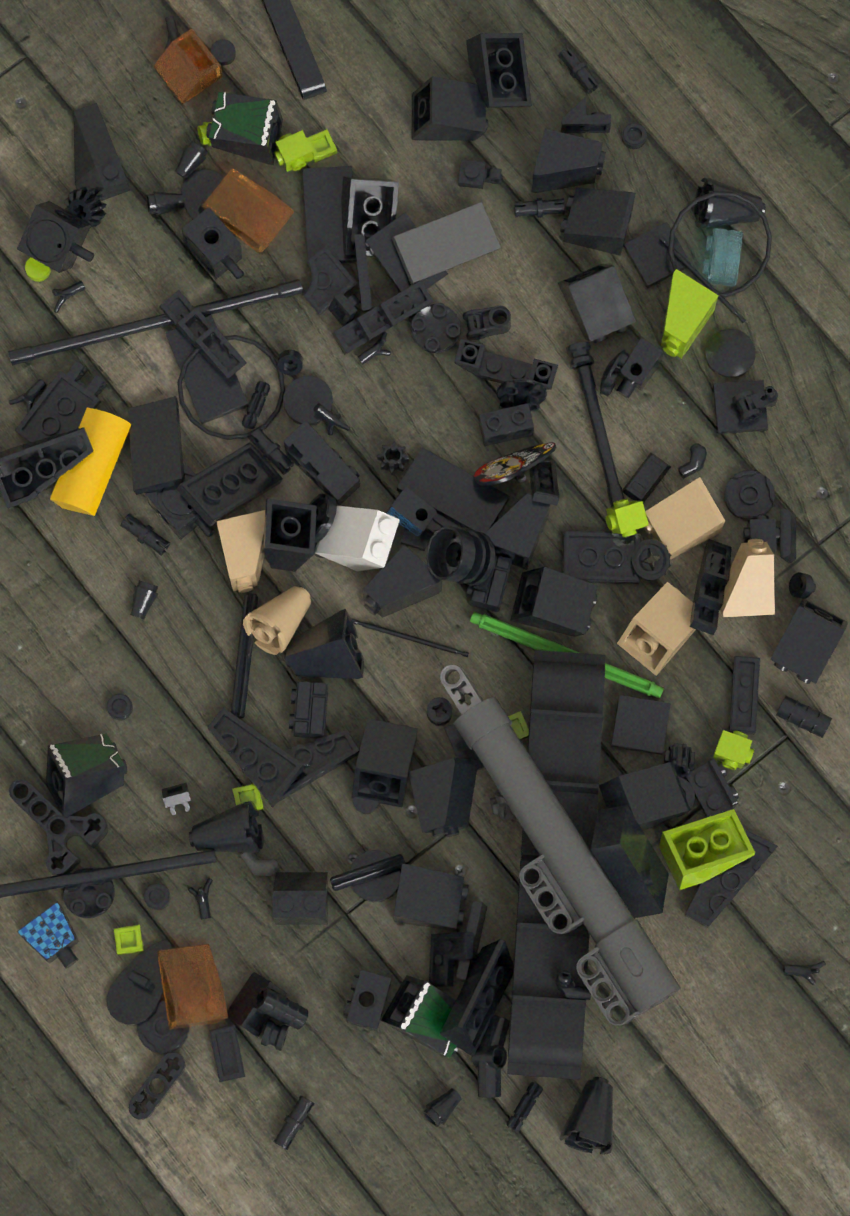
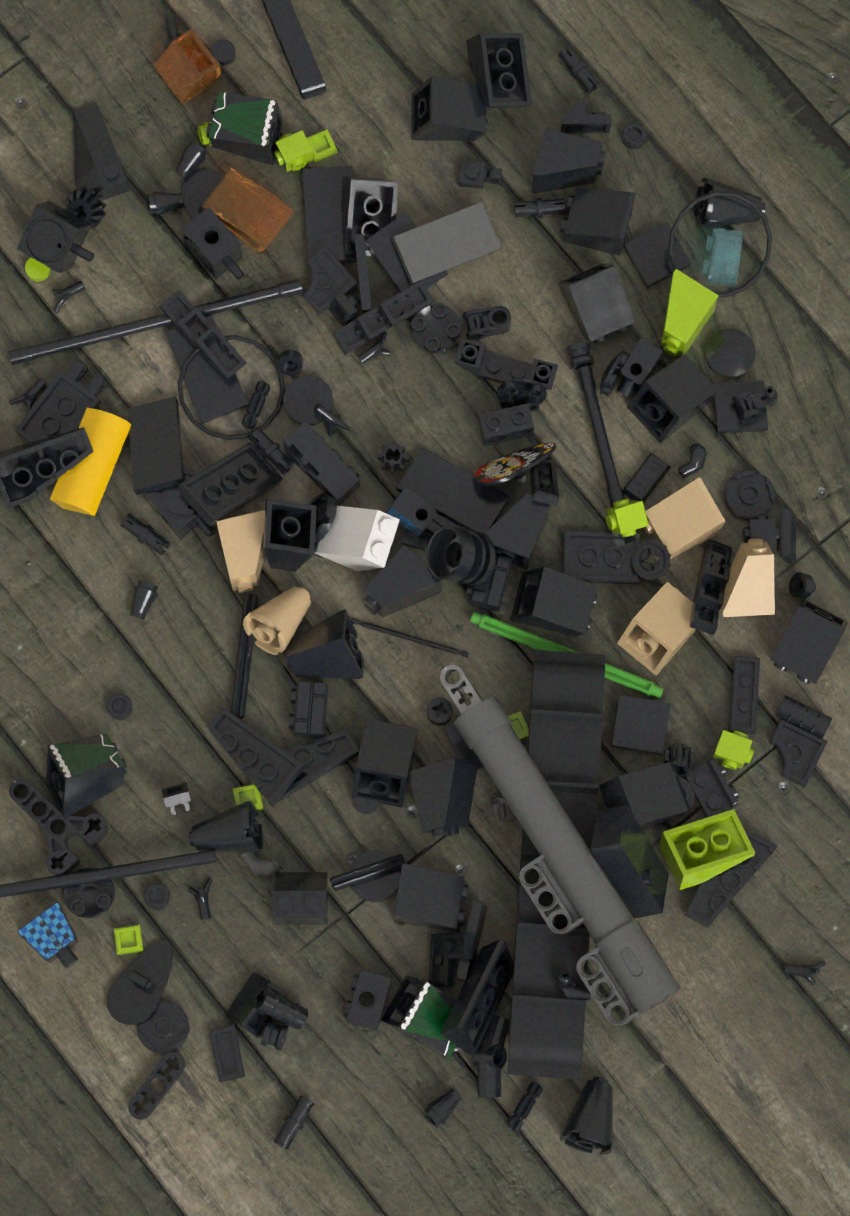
(191, 987): clear orange slope -> none
(672, 398): none -> black slope
(703, 280): black piece -> none
(798, 750): none -> black tile

